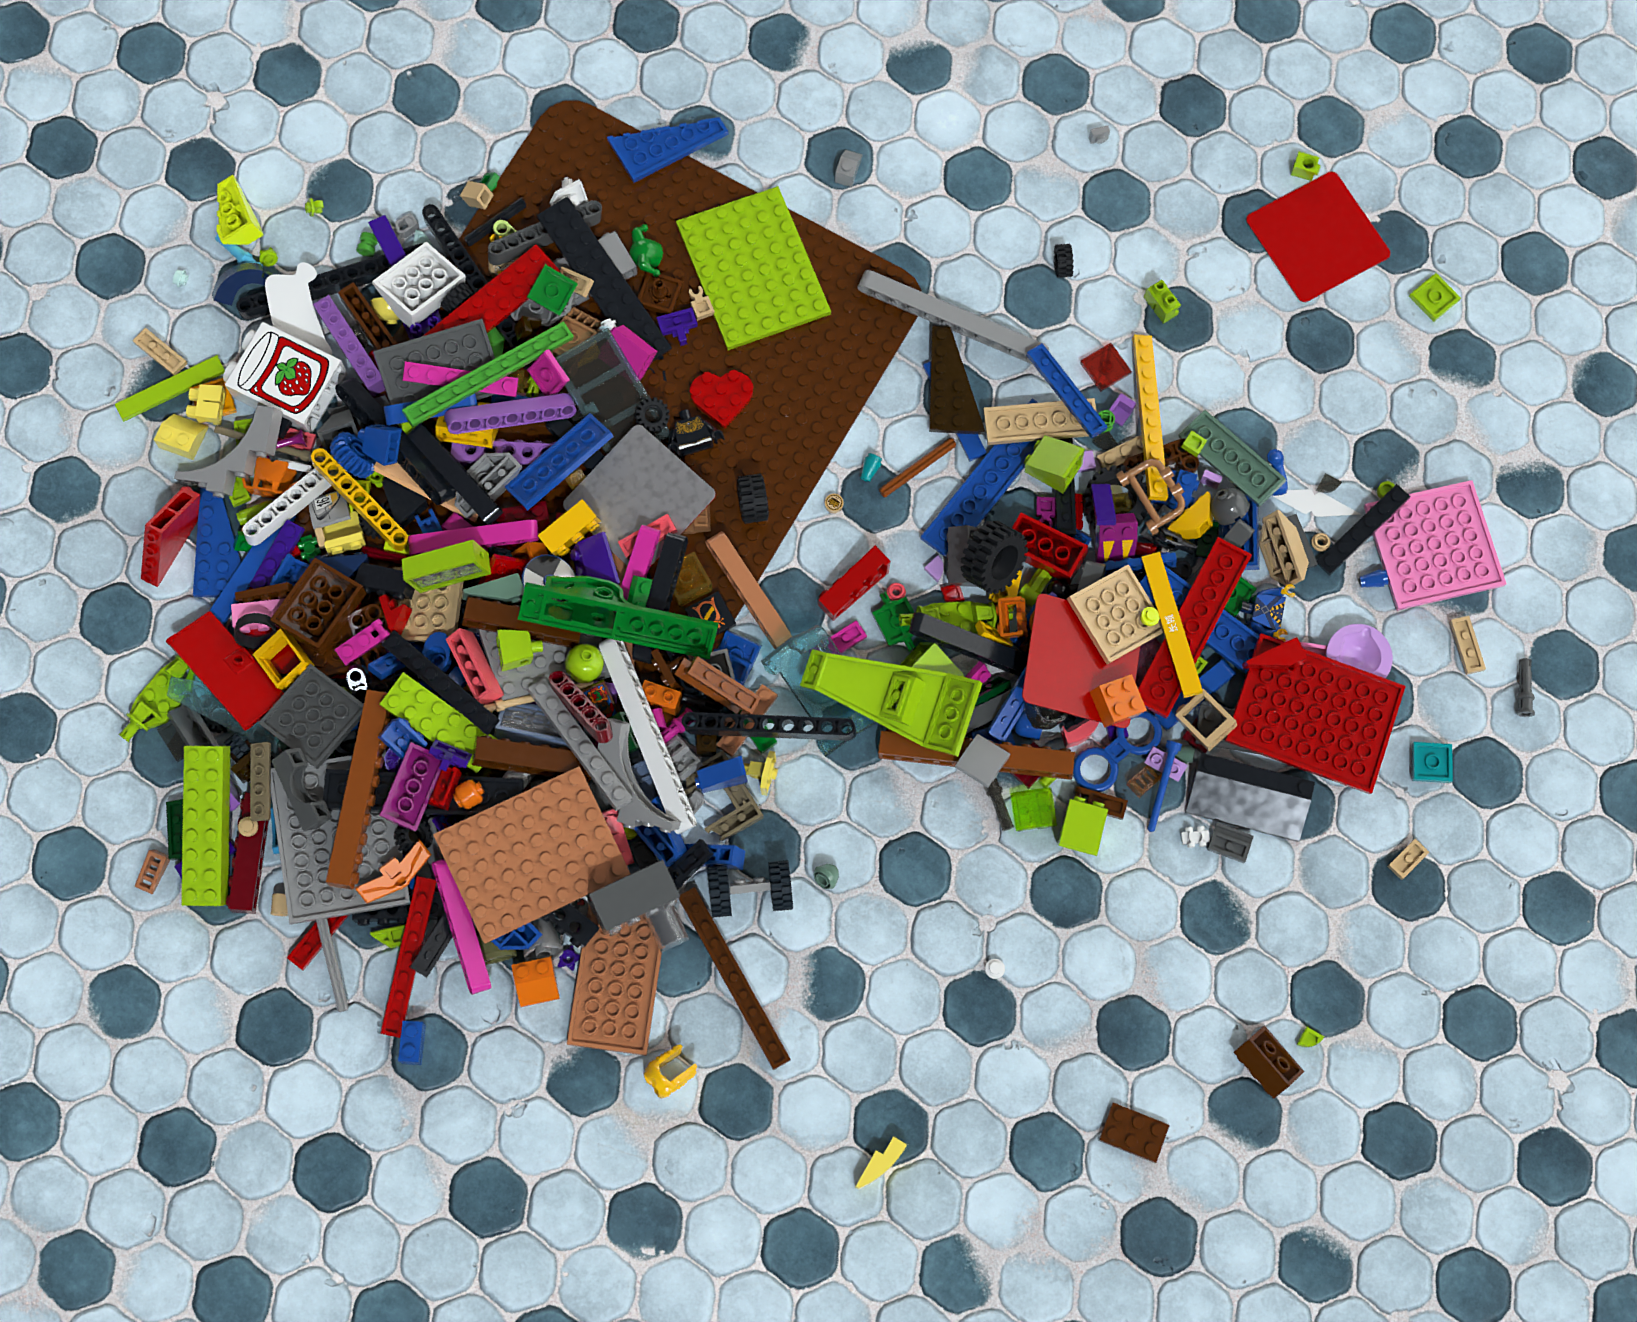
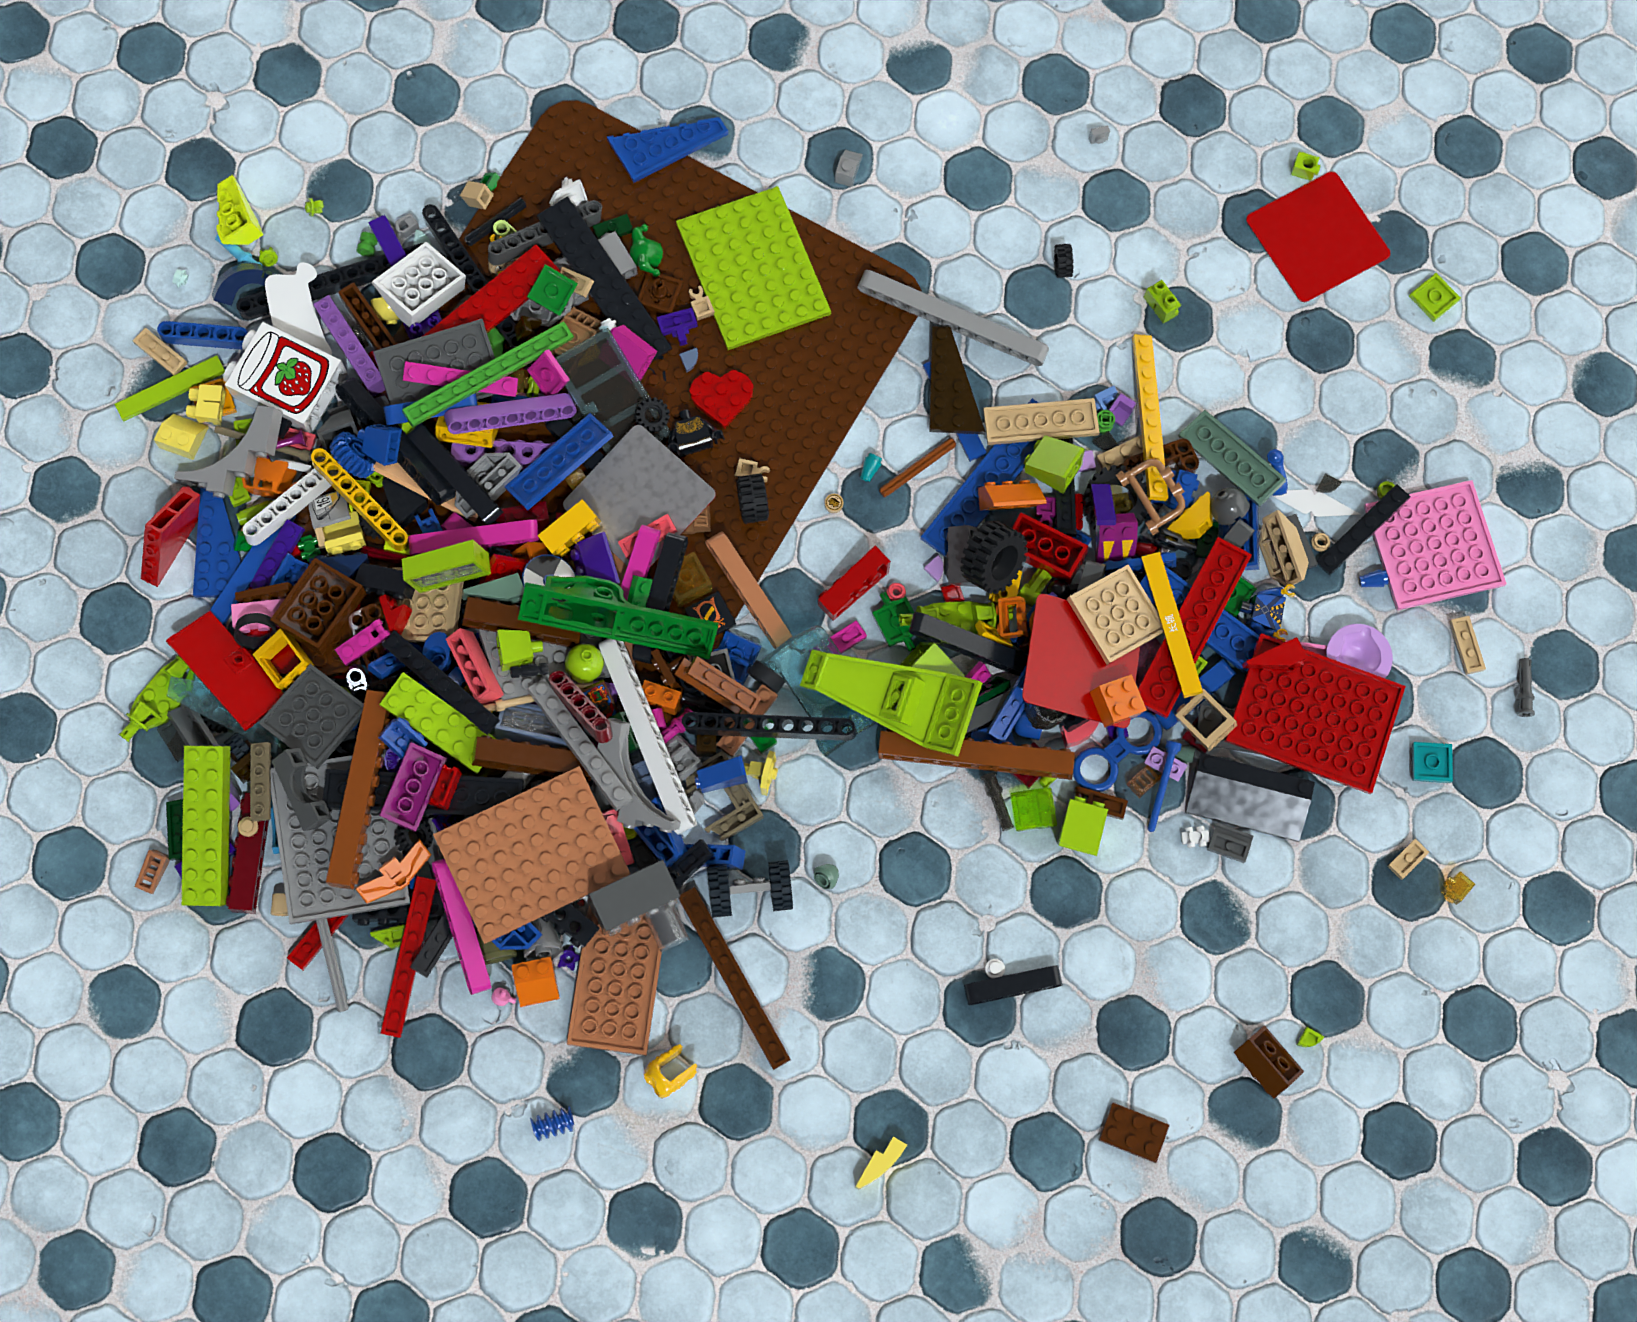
(197, 330): none -> blue beam
(412, 1043): blue brick -> none
(449, 755): dark purple hinge -> none
(456, 297): black tyre -> none
(468, 794): orange head -> none
(501, 997): none -> bright pink piece
(529, 670): none -> black axle
(552, 1124): none -> blue piece
(620, 225): none -> dark green plate
(689, 359): none -> sand blue tile
(748, 467): none -> tan plate
(766, 676): none -> black tyre
(982, 760): light grey slope -> none
(1010, 495): none -> orange slope
(1013, 985): none -> black beam
(1066, 391): blue plate -> none
(1105, 367): clear red plate -> none
(1105, 398): none -> medium blue bracket
(1149, 616): neon yellow plate -> none
(1194, 443): lime tile -> none
(1211, 479): lavender tile -> none
(1457, 888): none -> clear yellow brick

